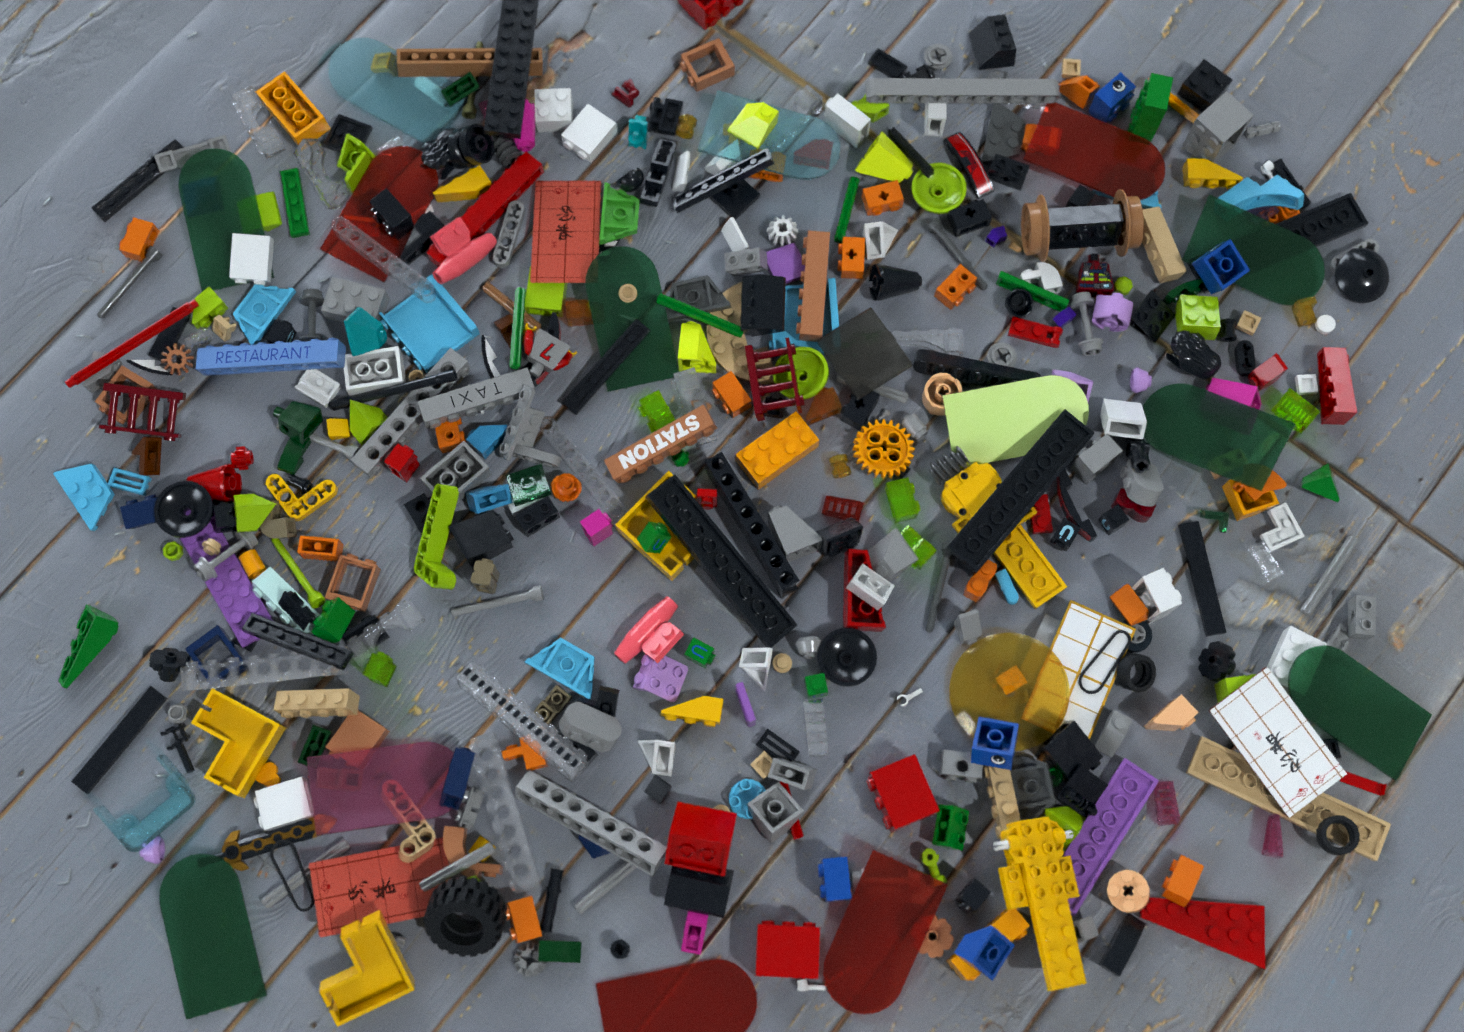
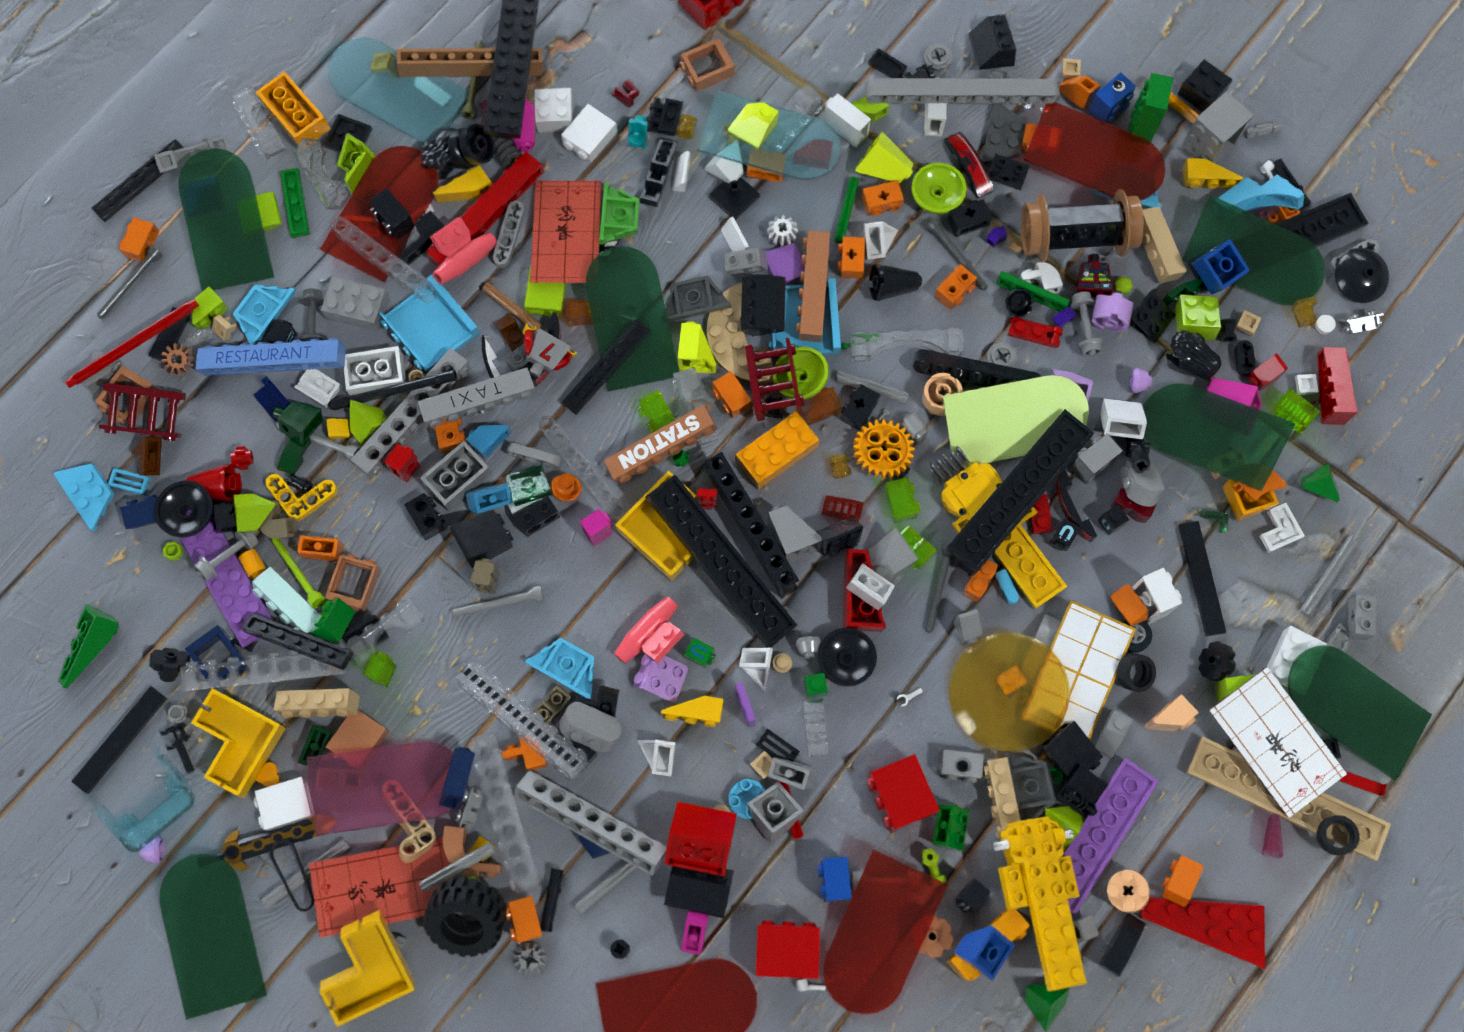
(149, 365): sticker -> none
(211, 547): tan plate -> none
(251, 258): white brick -> none
(271, 397): none -> clear blue panel
(292, 605): black hinge -> none
(364, 332): teal slope -> none
(394, 141): clear cone -> none
(434, 539): lime beam -> none
(460, 89): dark green brick -> none
(517, 328): green axle -> none
(523, 425): light grey bracket -> none
(559, 951): dark green slope -> none
(627, 293): tan plate -> none
(631, 181): black hair -> none
(654, 537): green brick -> none
(657, 788): black slope -> none
(699, 315): green axle -> none
(722, 180): black tile -> none
(864, 353): clear smoke piece -> none
(911, 152): black axle -> none
(994, 743): blue brick -> none
(1045, 1004): none -> green slope
(1080, 197): black brick -> none
(1097, 655): black piece -> none
(1166, 820): clear pink slope -> none
(1265, 561): clear hinge -> none
(1369, 319): none -> hinge

